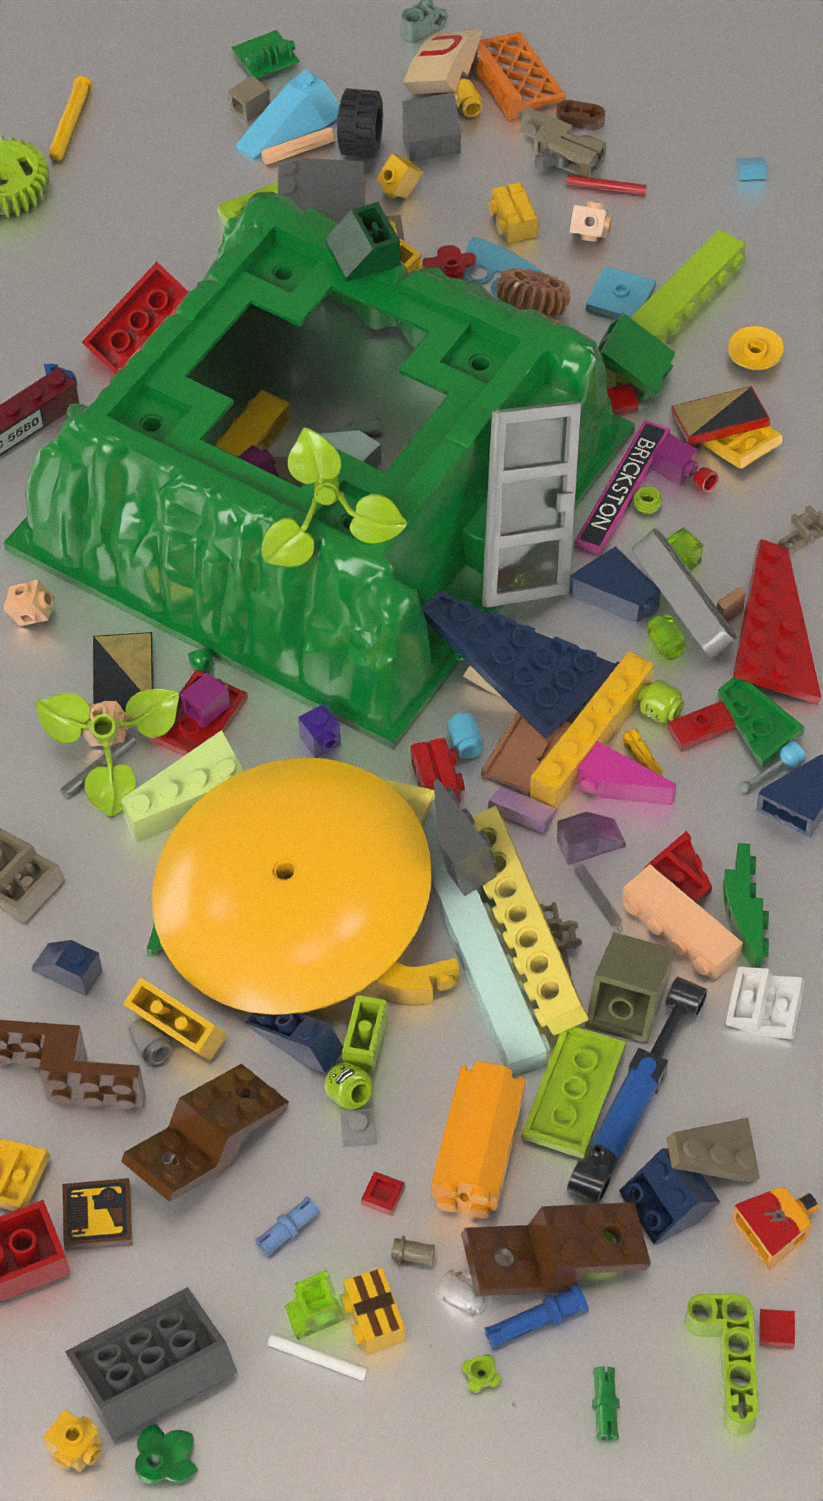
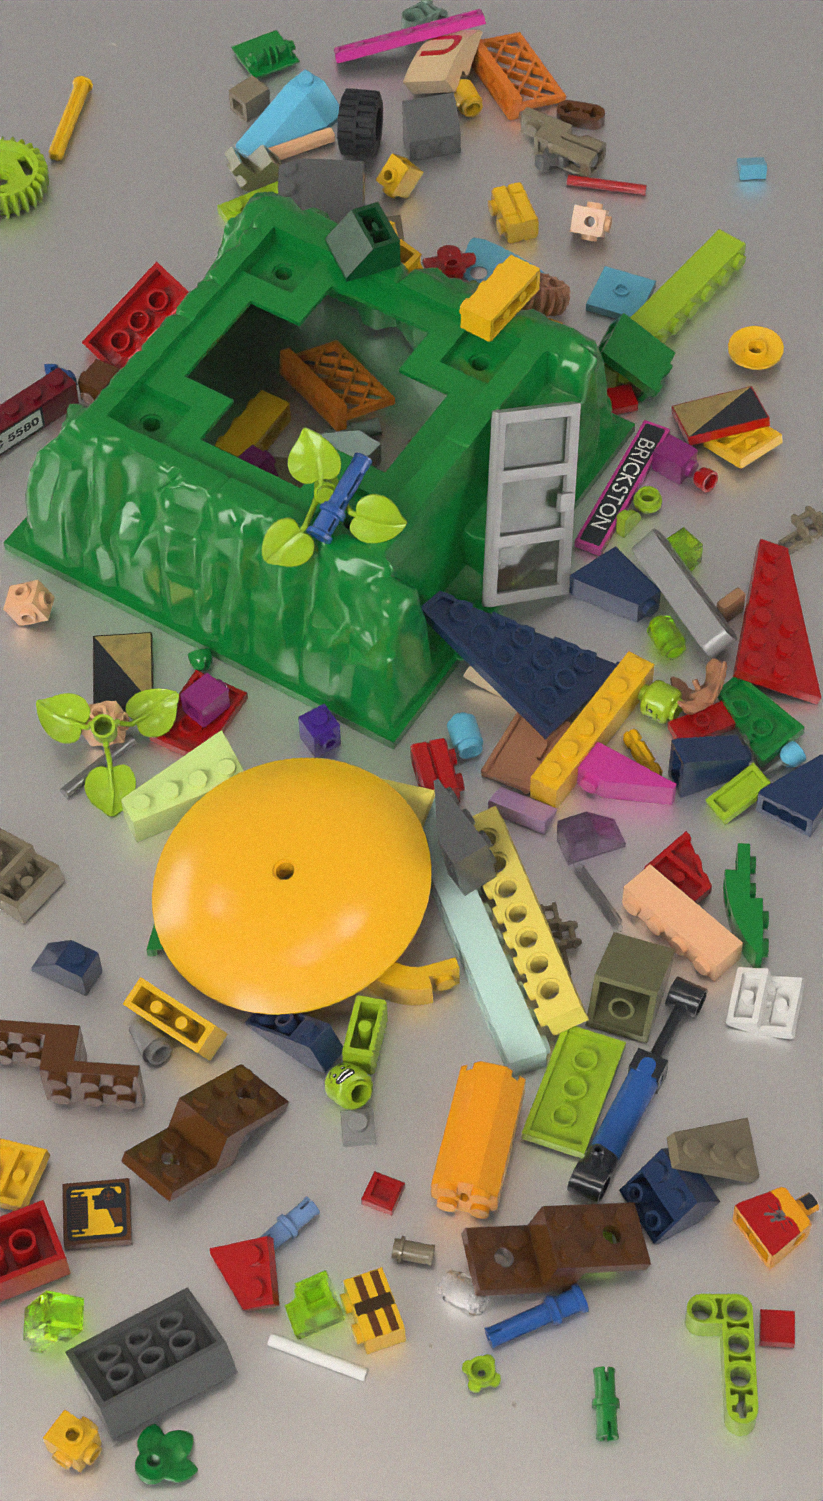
(52, 1318): none -> clear neon green brick
(95, 379): none -> reddish brown brick
(250, 1272): none -> red wing
(255, 170): none -> olive brick
(318, 390): none -> orange fence
(333, 510): none -> blue pin
(409, 35): none -> dark pink tile
(499, 298): none -> yellow brick
(626, 522): none -> lime tile
(705, 694): none -> nougat animal
(706, 762): none -> dark blue slope
(737, 793): none -> lime tile

